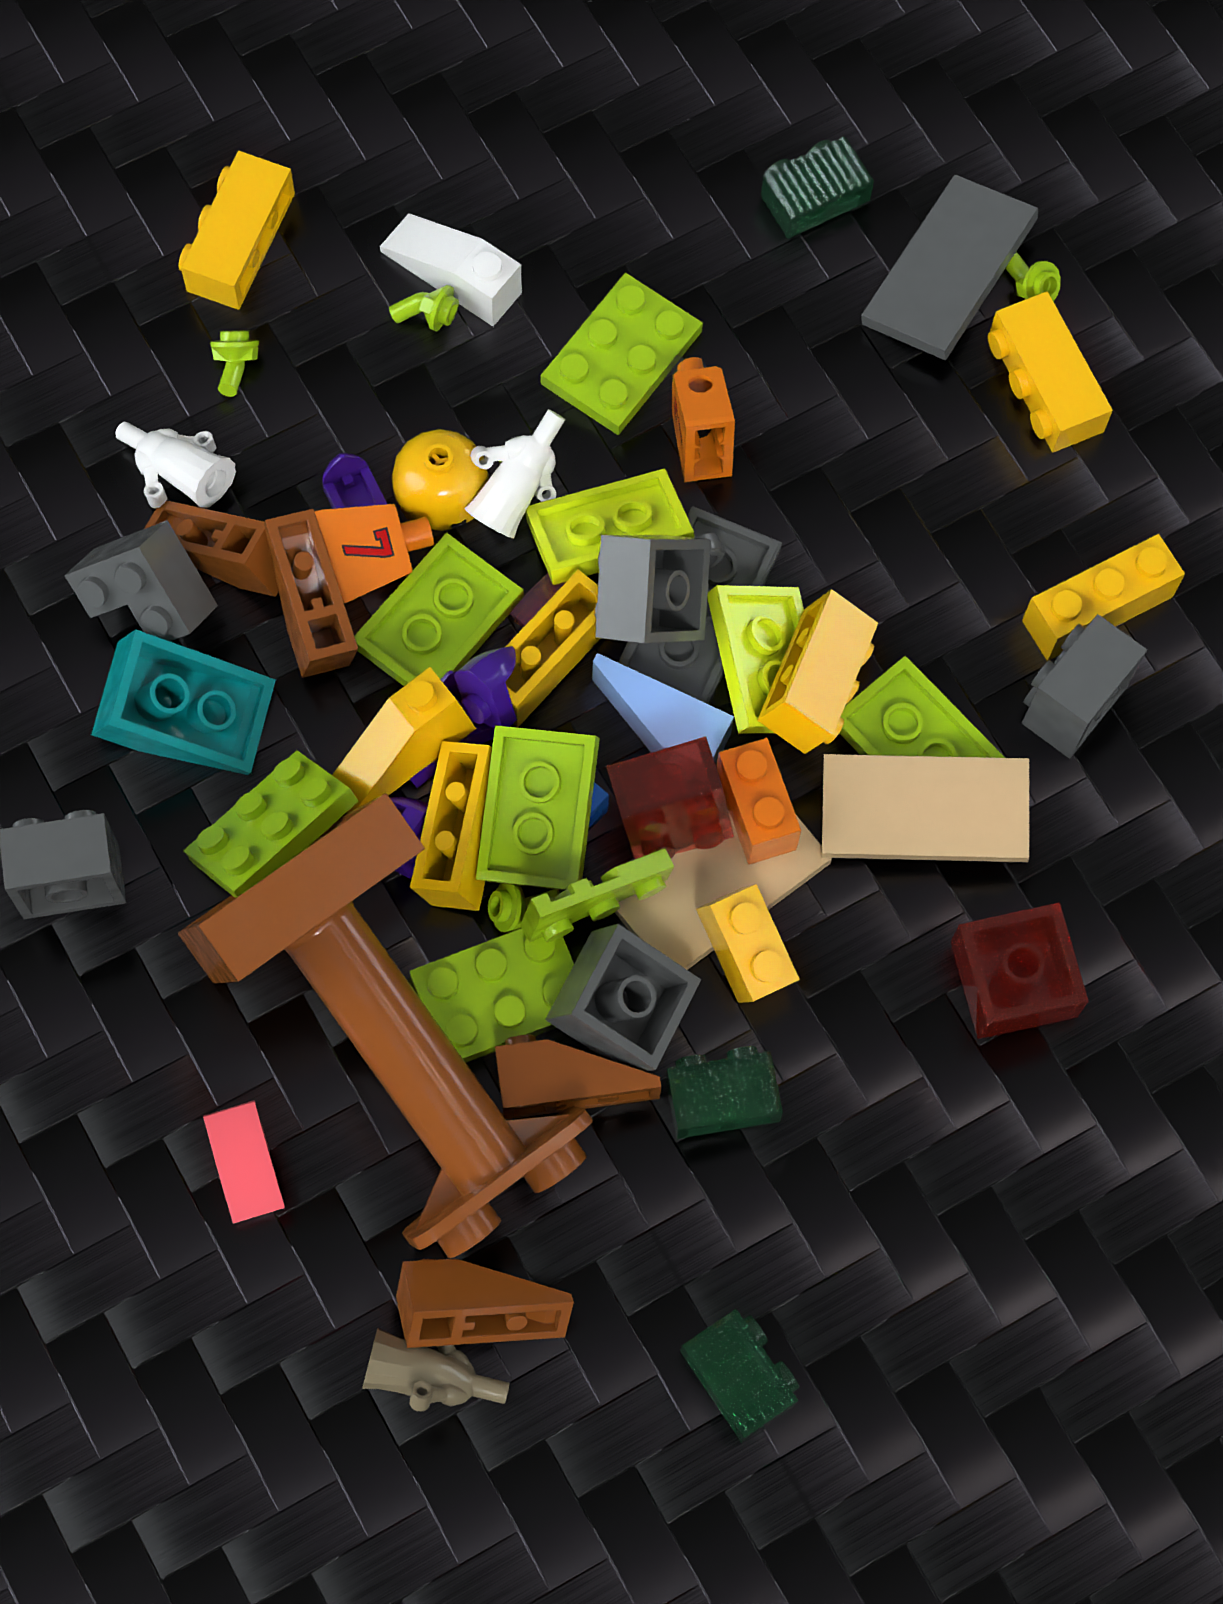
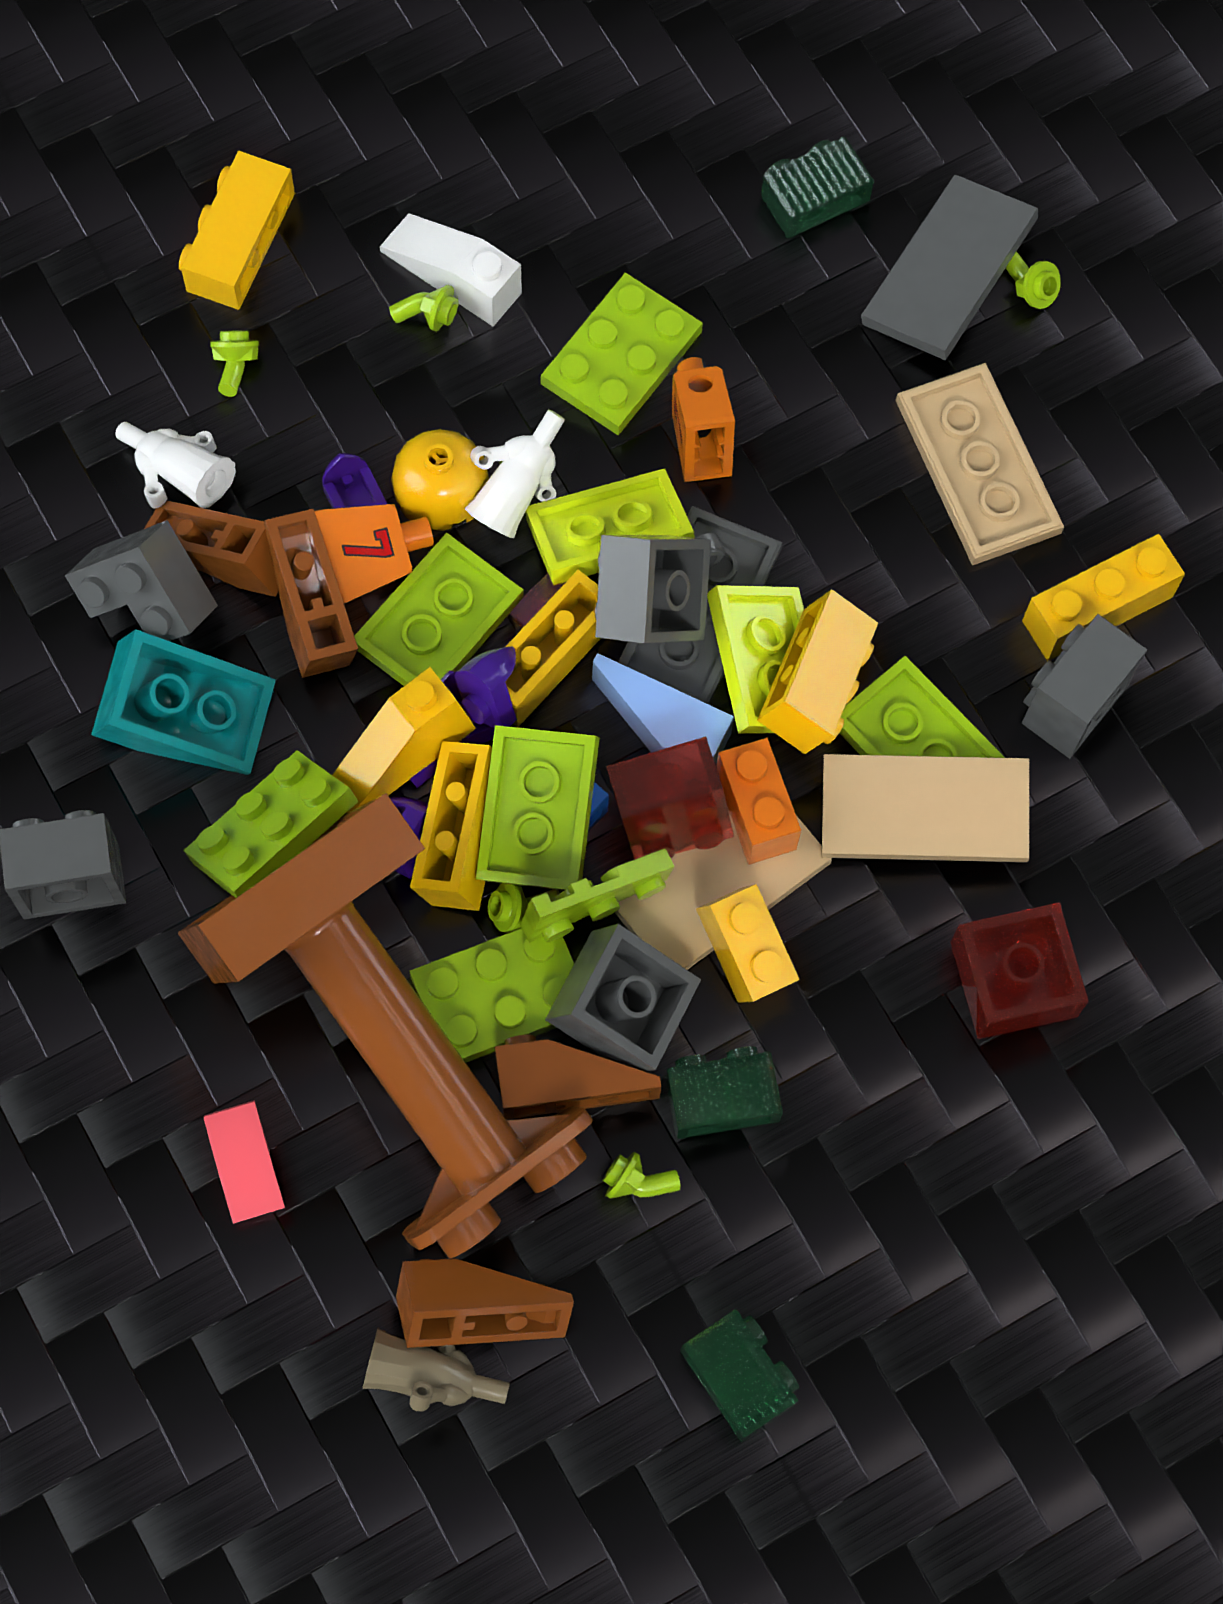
(627, 1178): none -> lime plate
(979, 464): none -> tan tile
(1049, 372): yellow brick -> none

